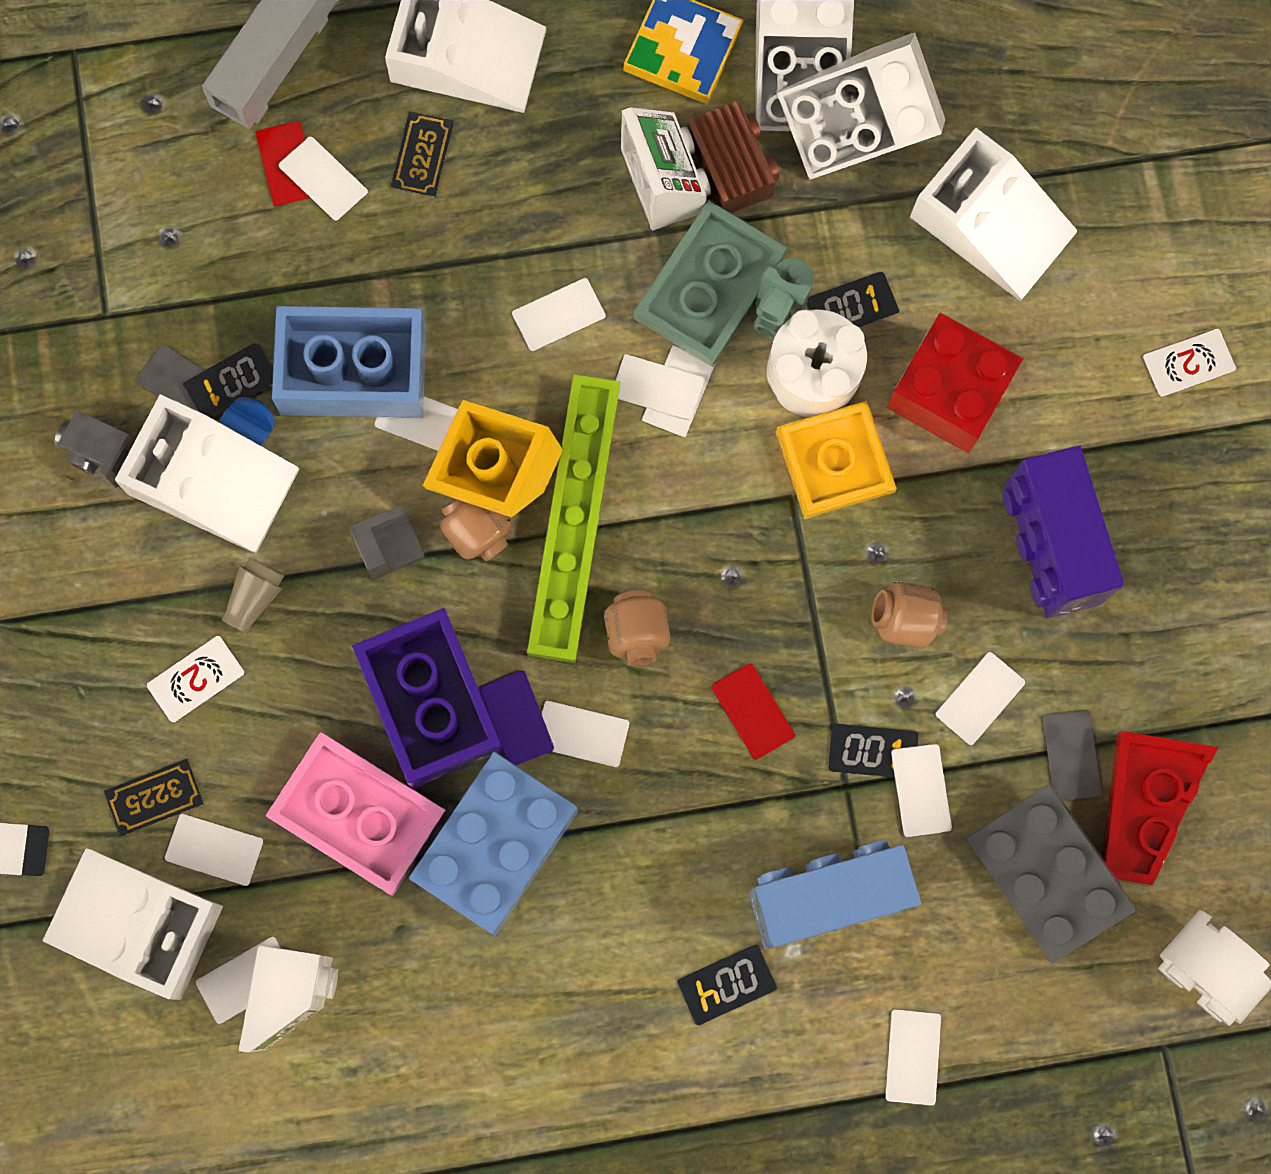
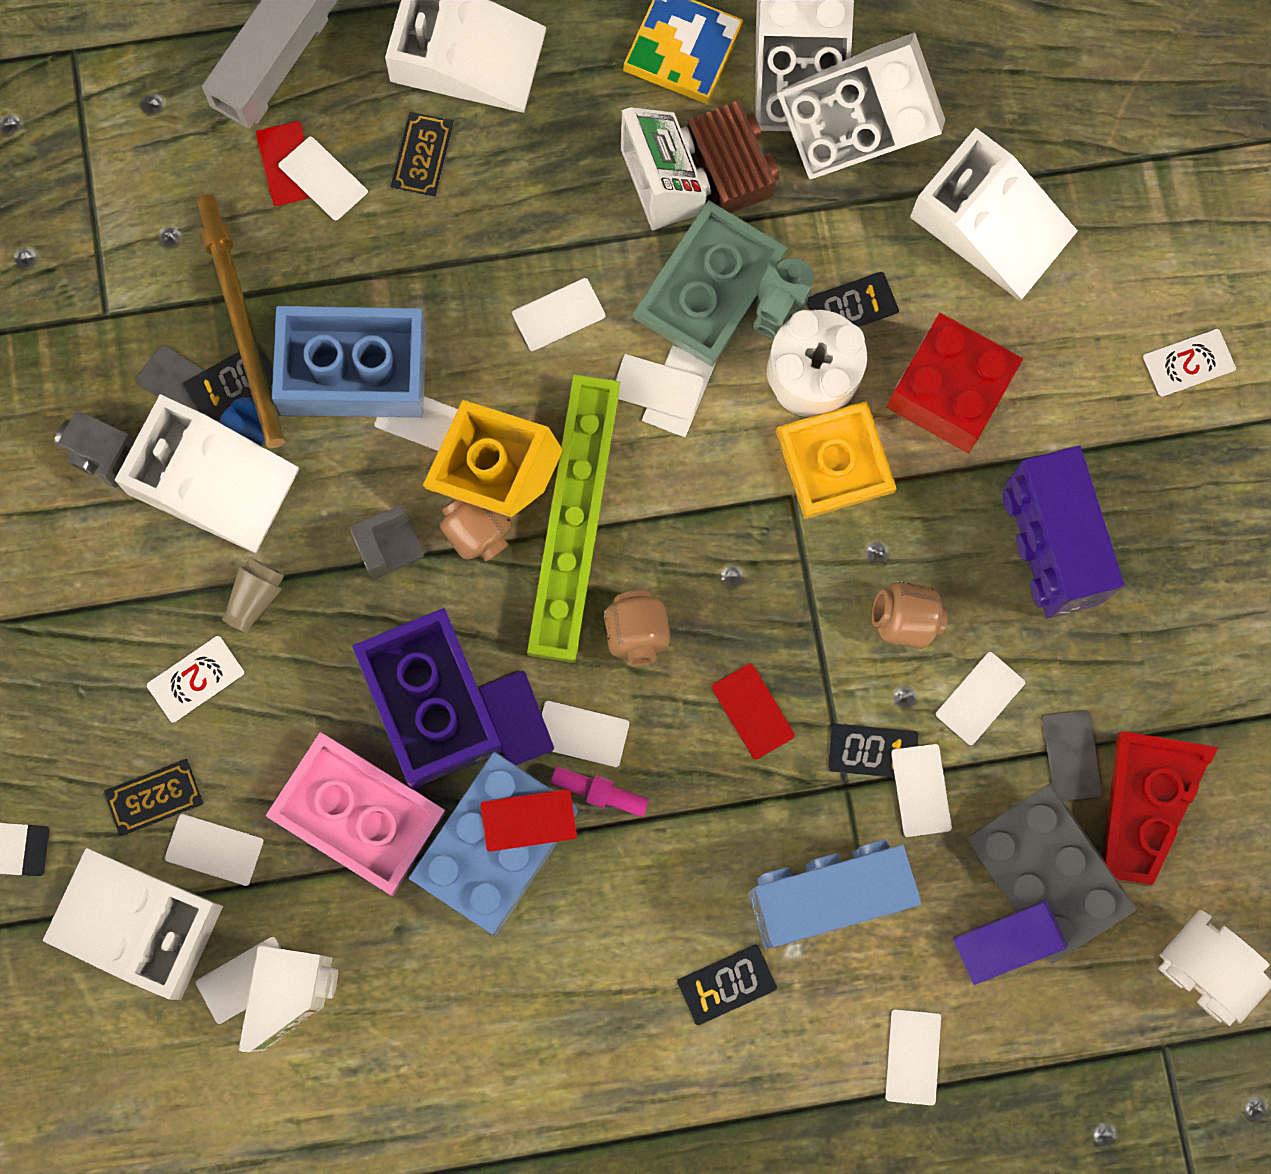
(218, 242): none -> pearl gold bar
(528, 820): none -> red sticker
(599, 791): none -> dark pink bar
(1010, 942): none -> dark purple tile

